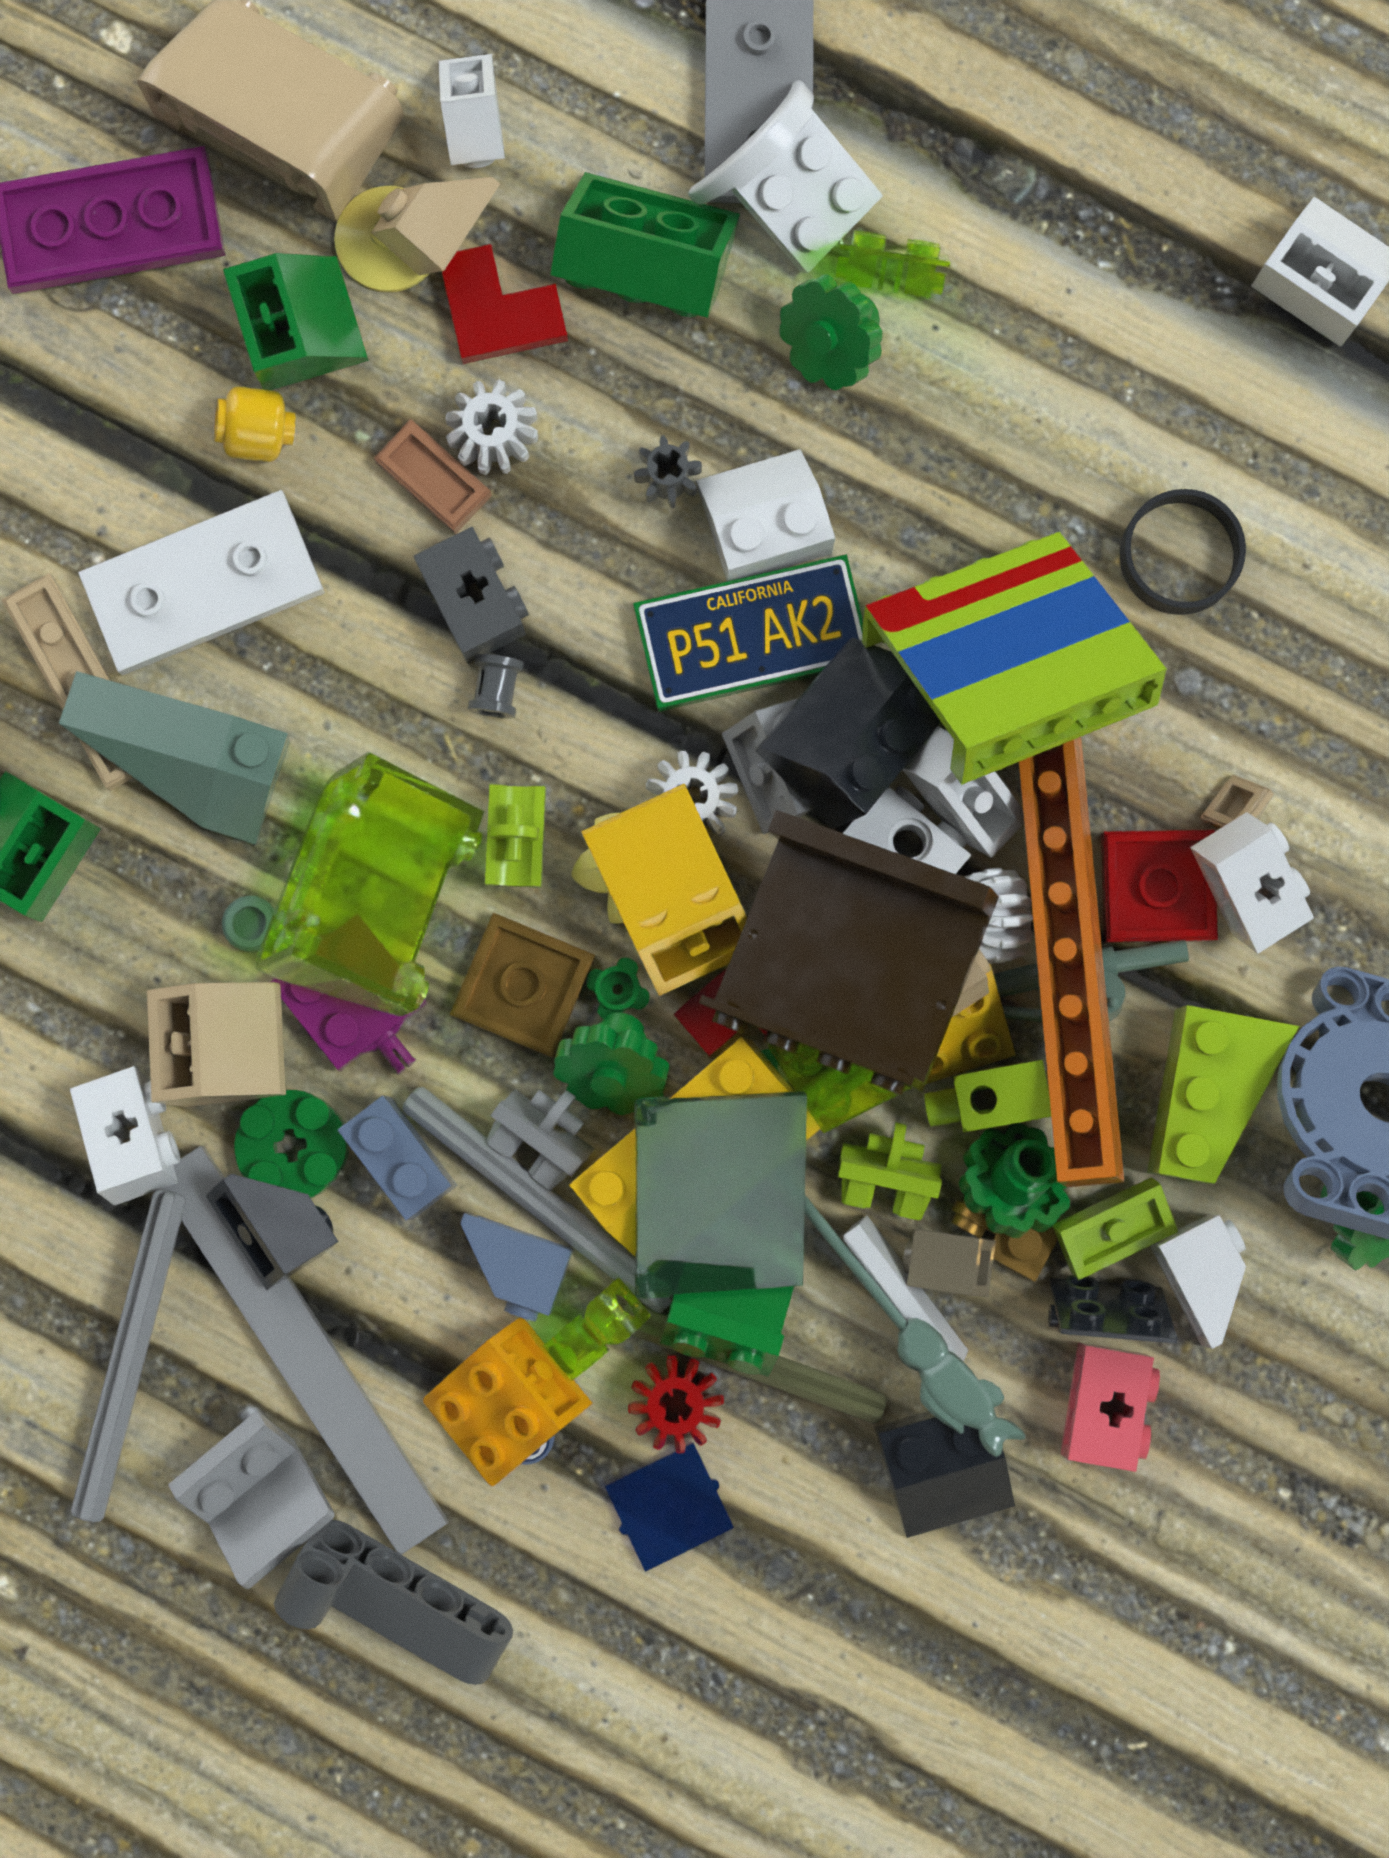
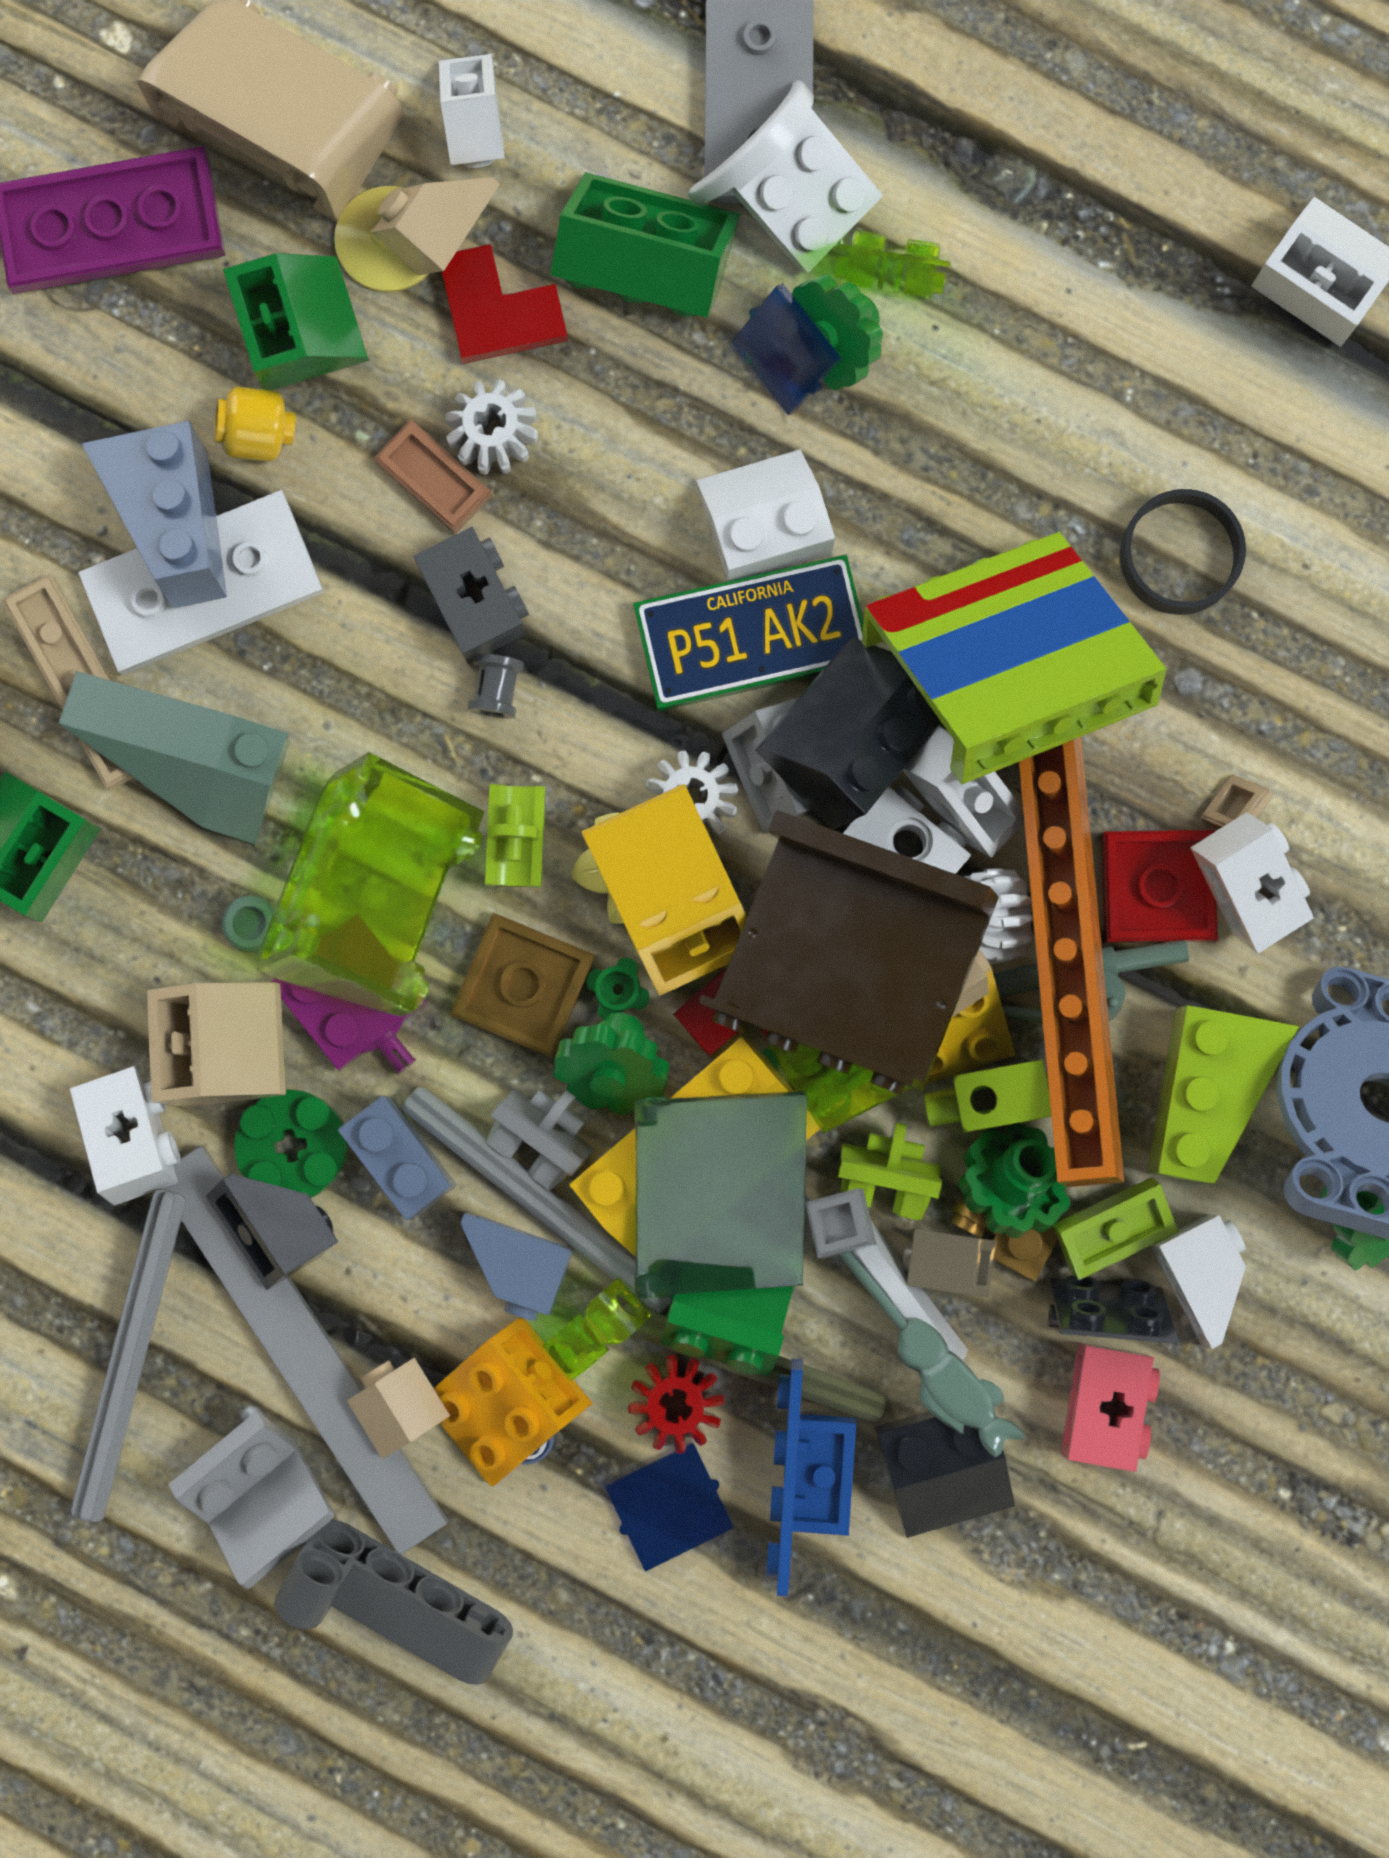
(168, 506): none -> sand blue wedge
(397, 1406): none -> tan brick
(665, 457): dark grey gear -> none
(786, 349): none -> clear blue piece
(816, 1475): none -> blue bracket
(840, 1223): none -> light grey tile

